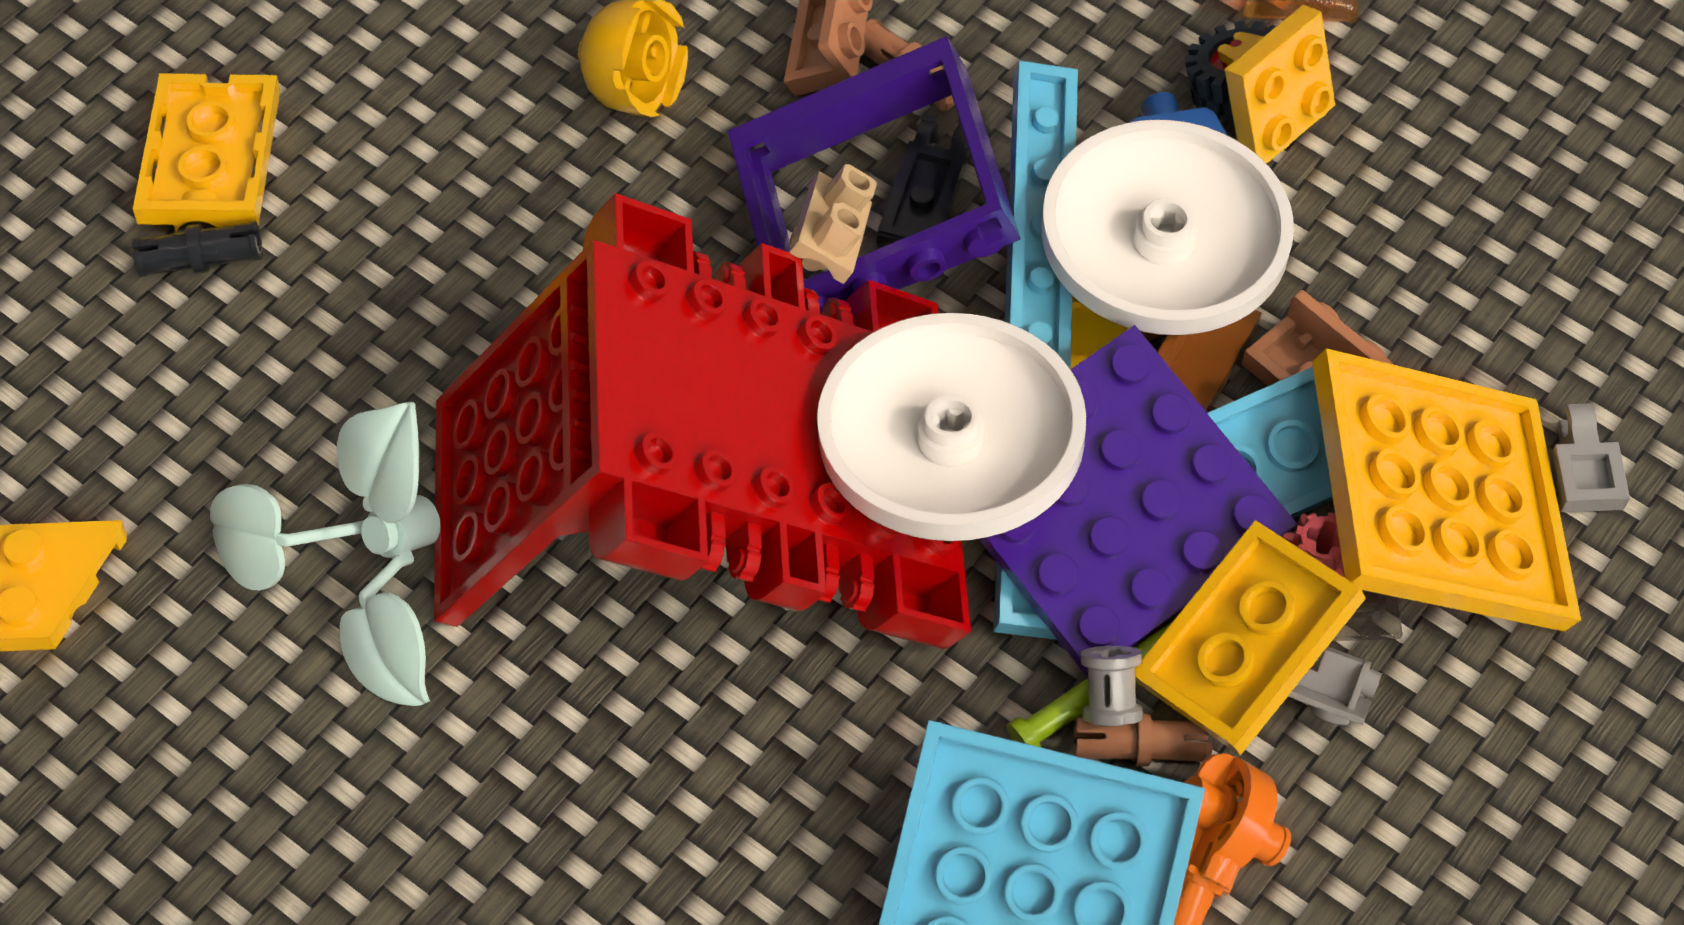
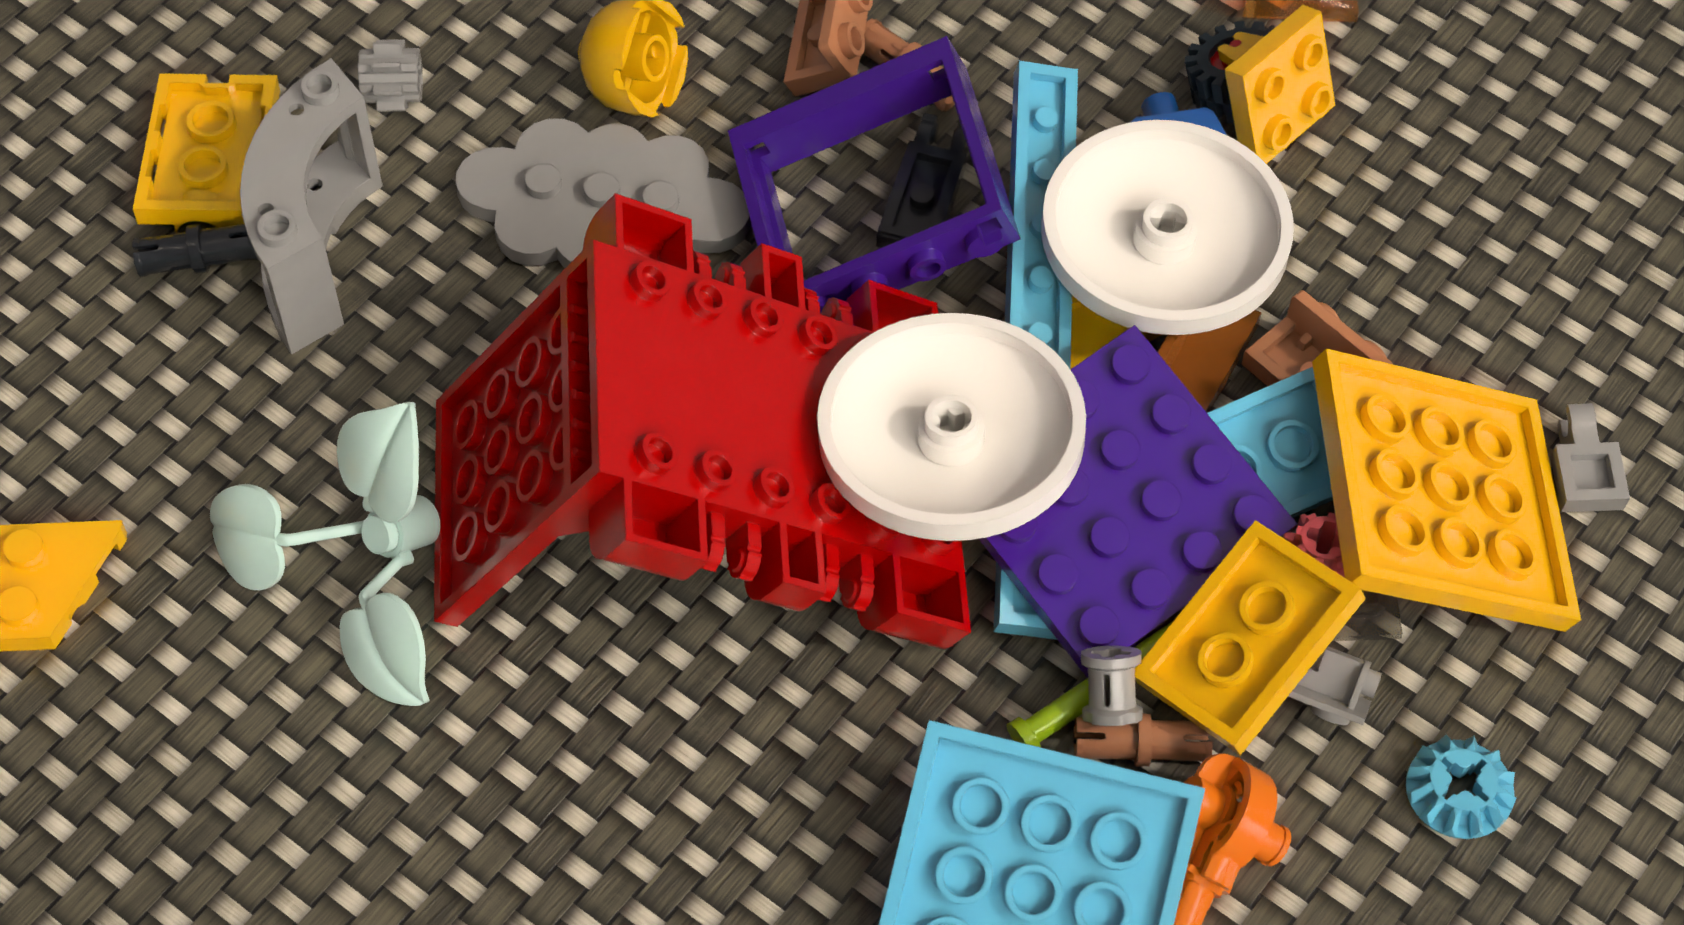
(286, 214): none -> light grey window
(390, 75): none -> light grey gear
(563, 175): none -> light grey plate
(833, 222): tan hips -> none
(1461, 814): none -> medium azure gear

